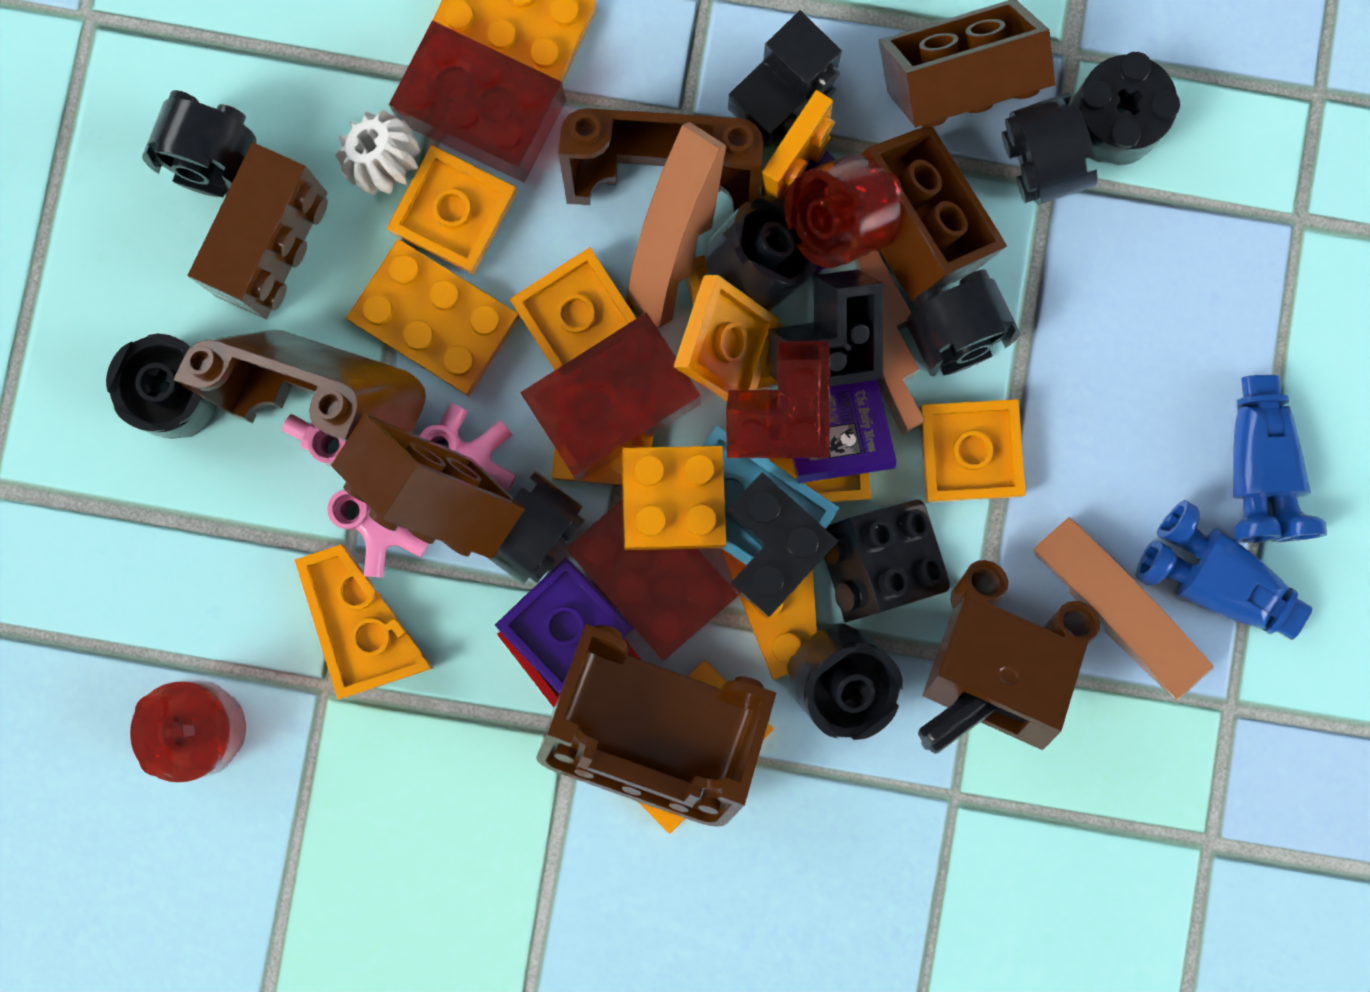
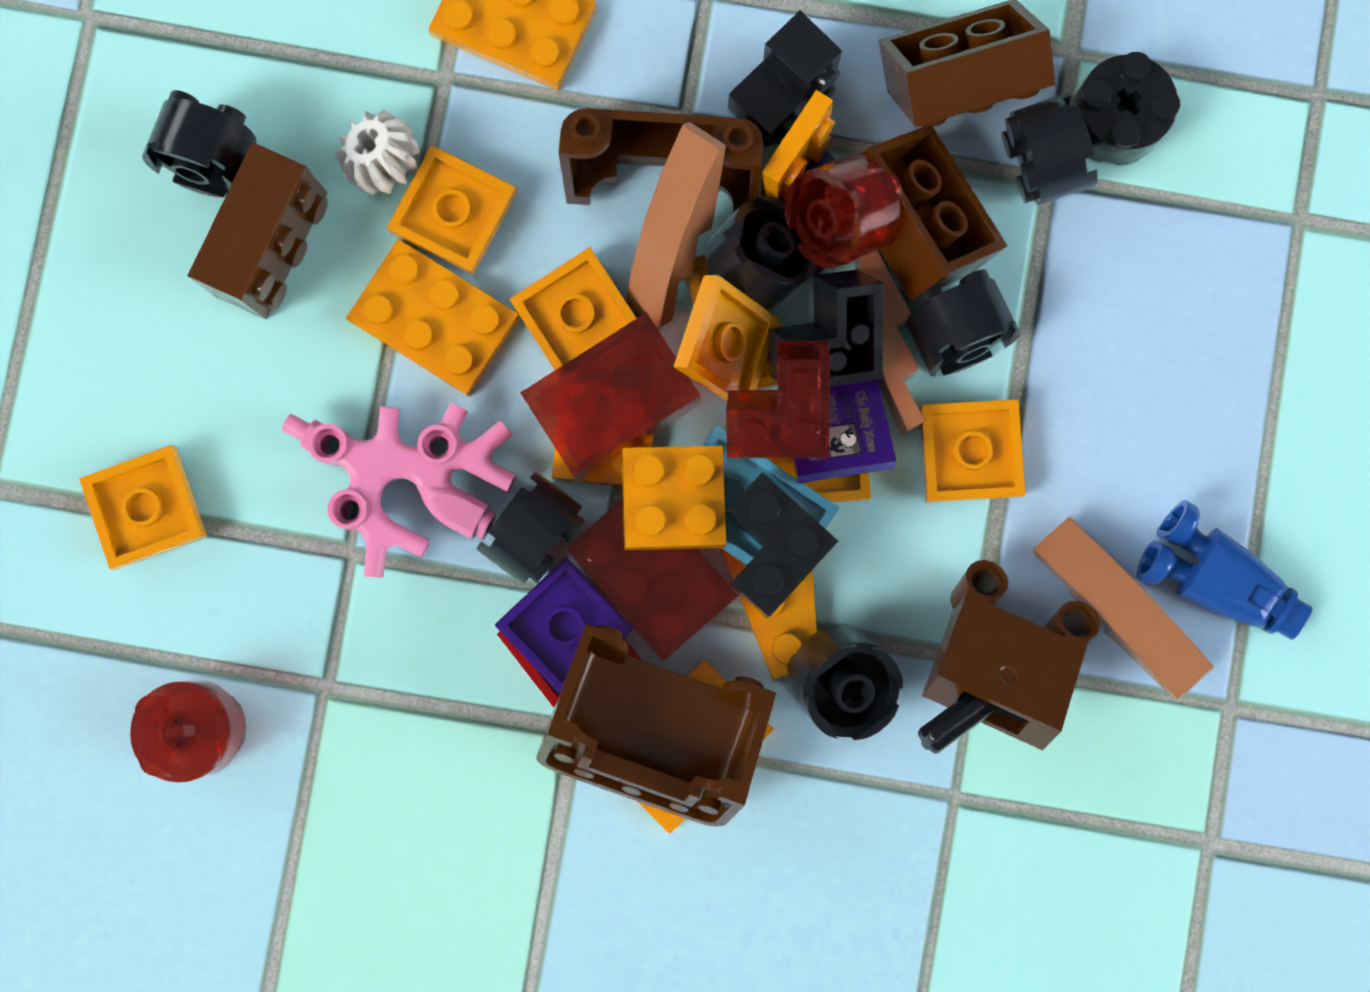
(135, 384): black brick -> none
(143, 507): none -> light orange plate
(263, 366): reddish brown windscreen -> none
(355, 625): light orange wing -> none
(425, 489): reddish brown brick -> none
(478, 101): clear red brick -> none
(885, 560): black bracket -> none
(1269, 466): blue piece -> none

